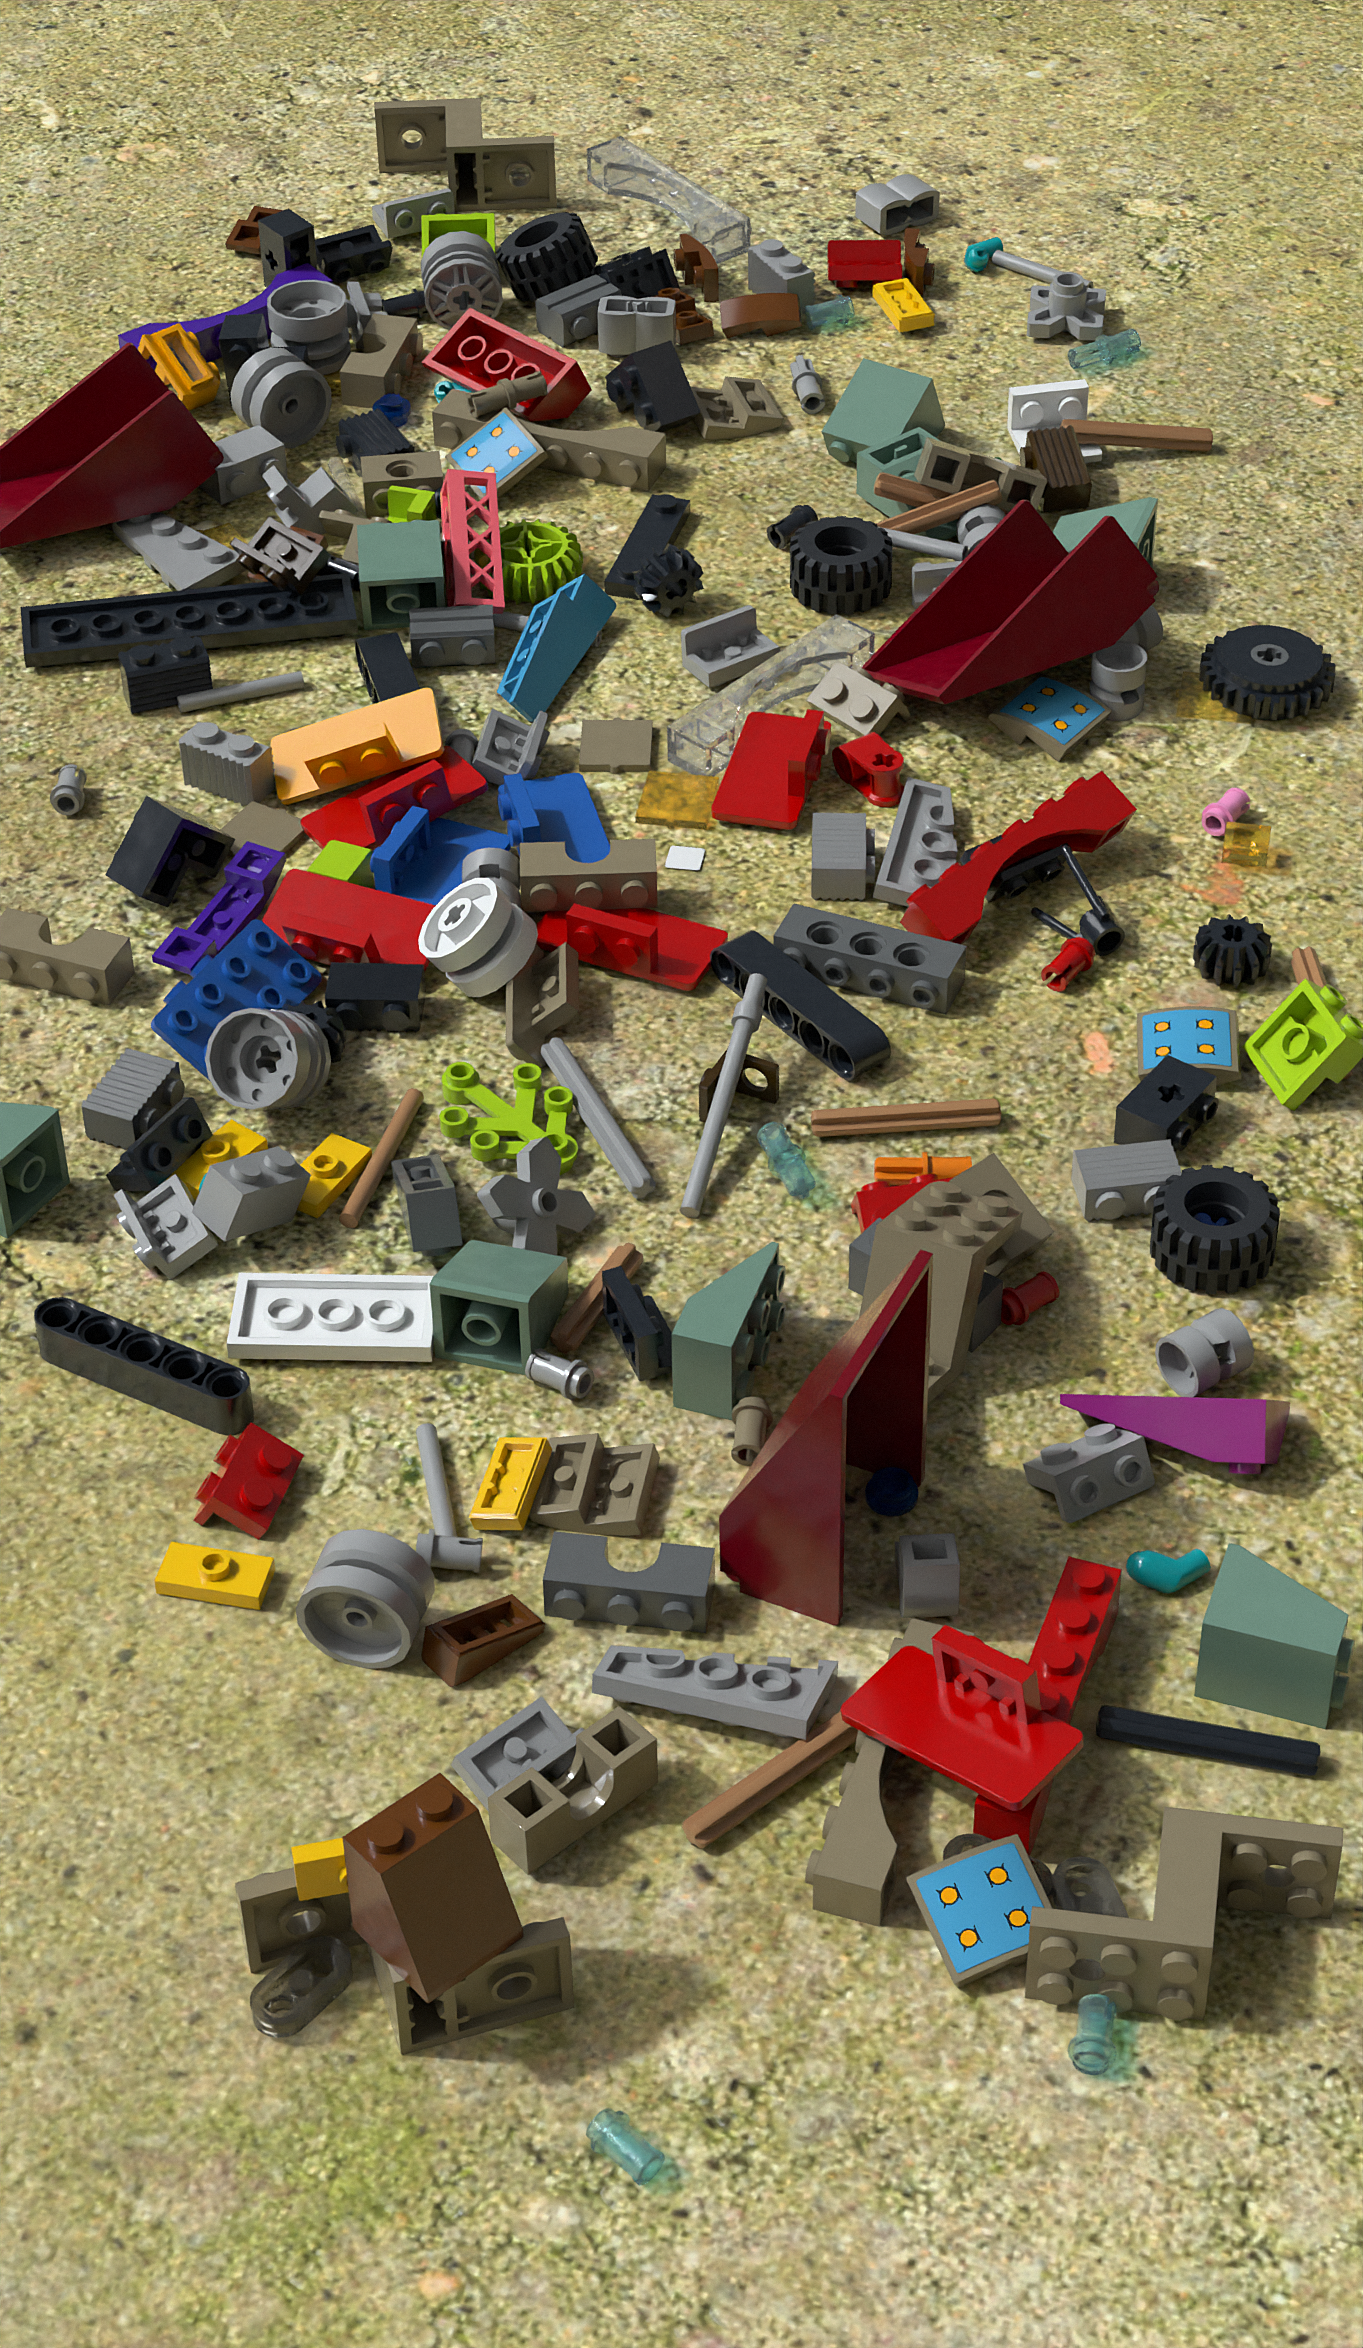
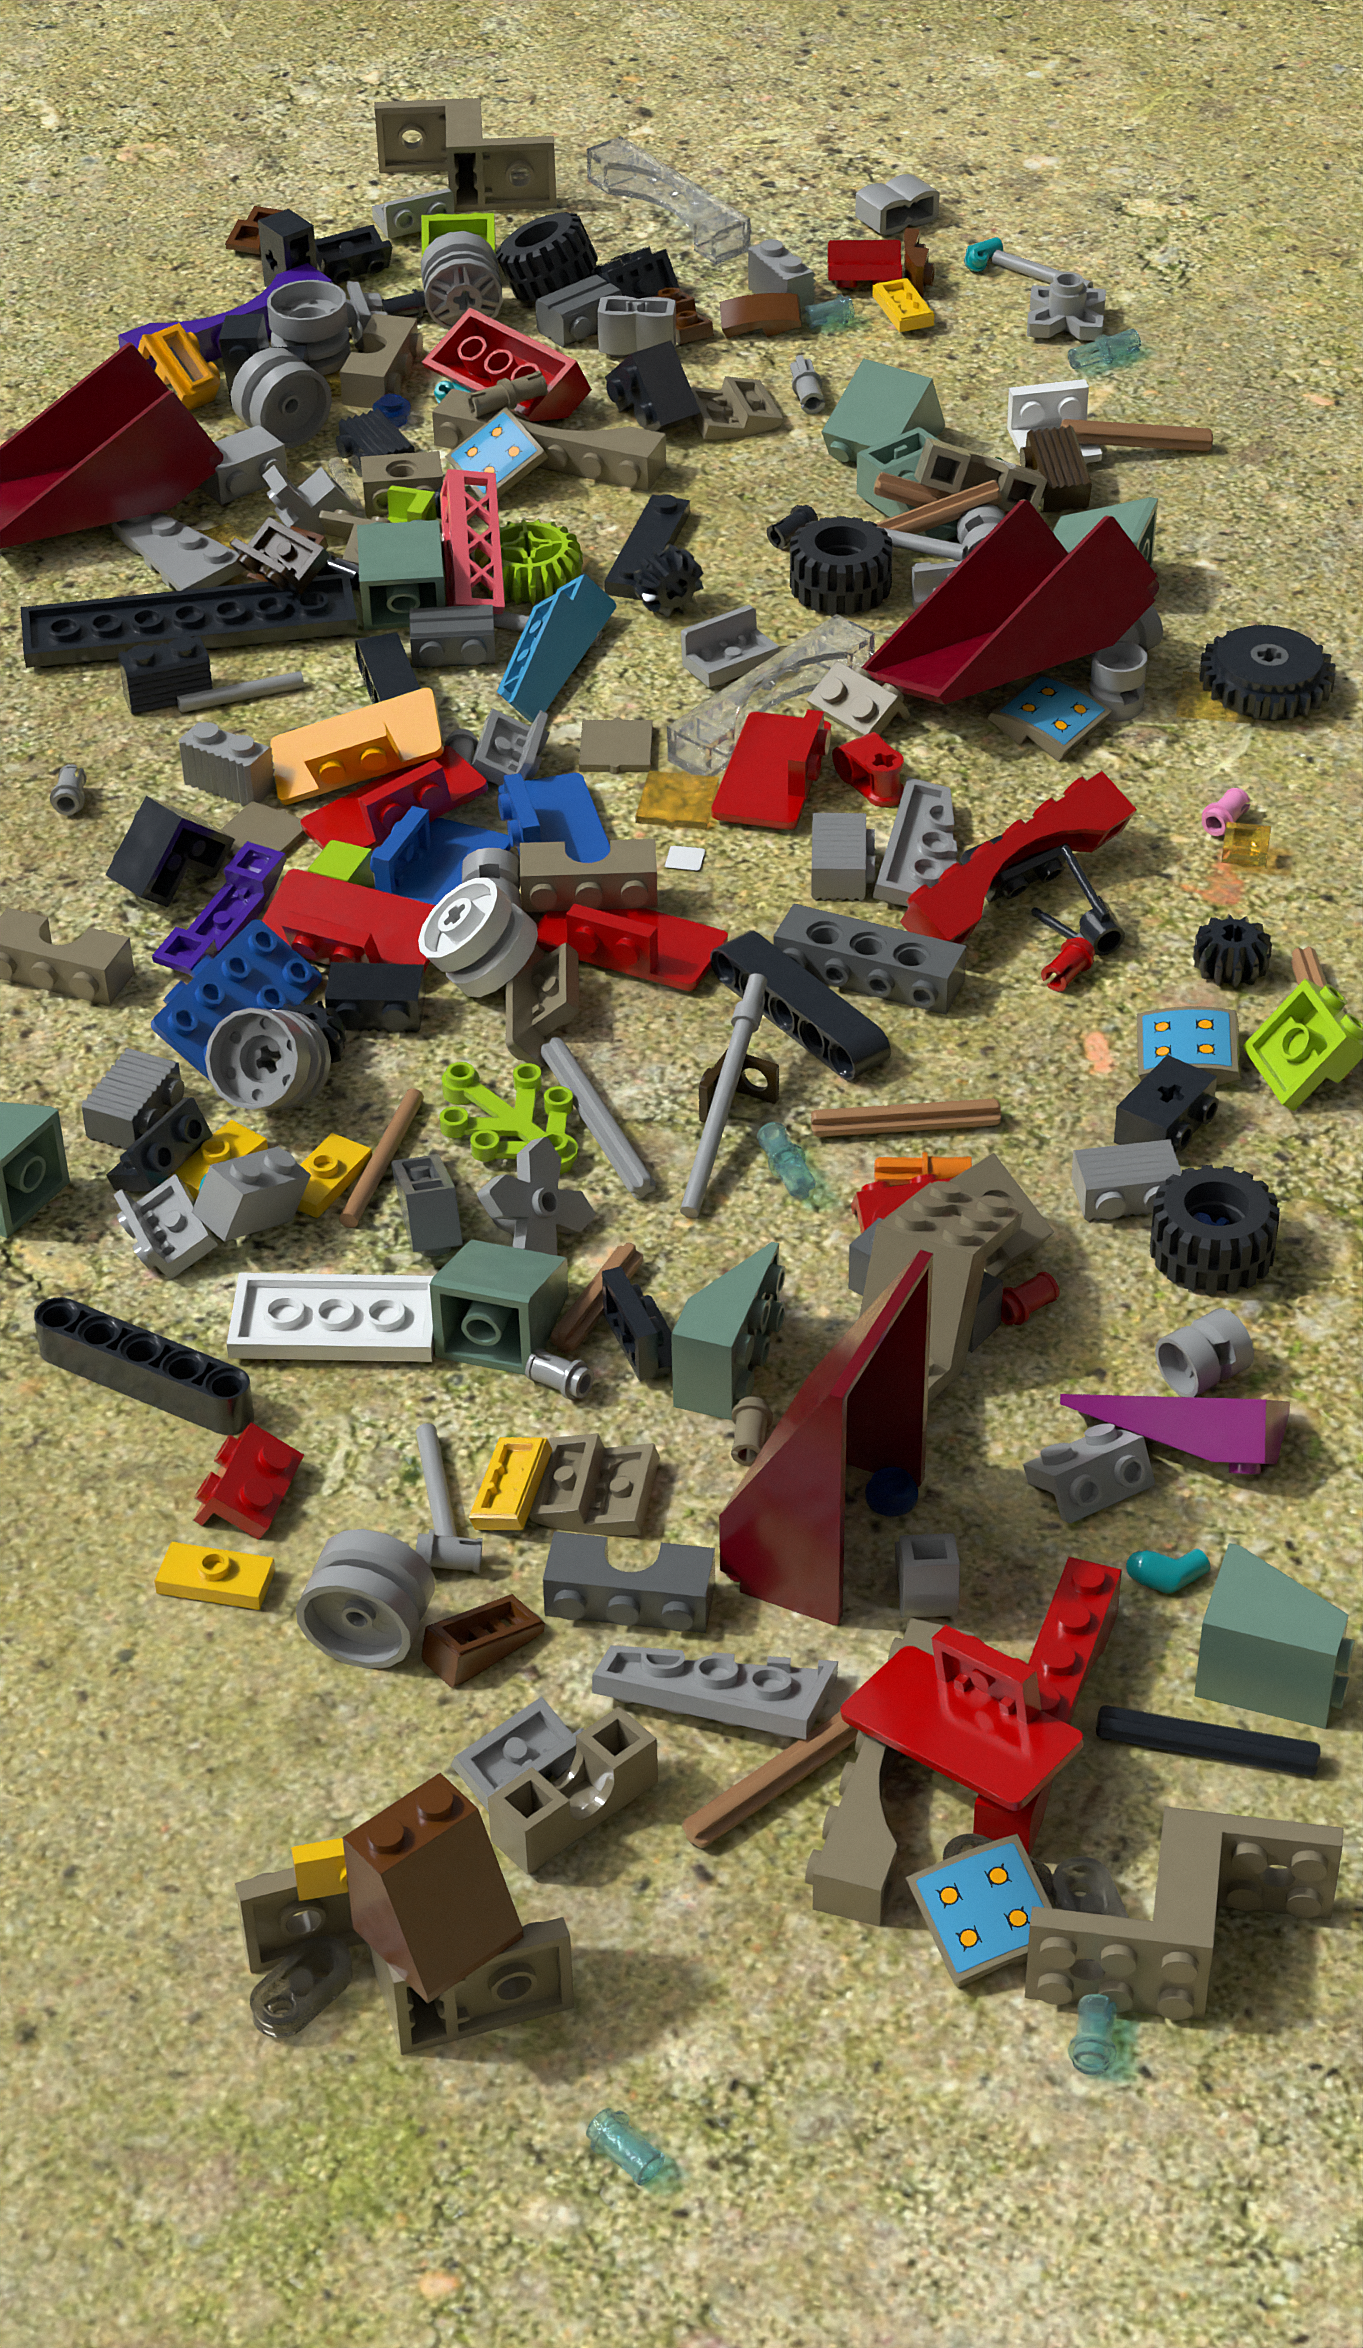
(697, 267): reddish brown slope -> none

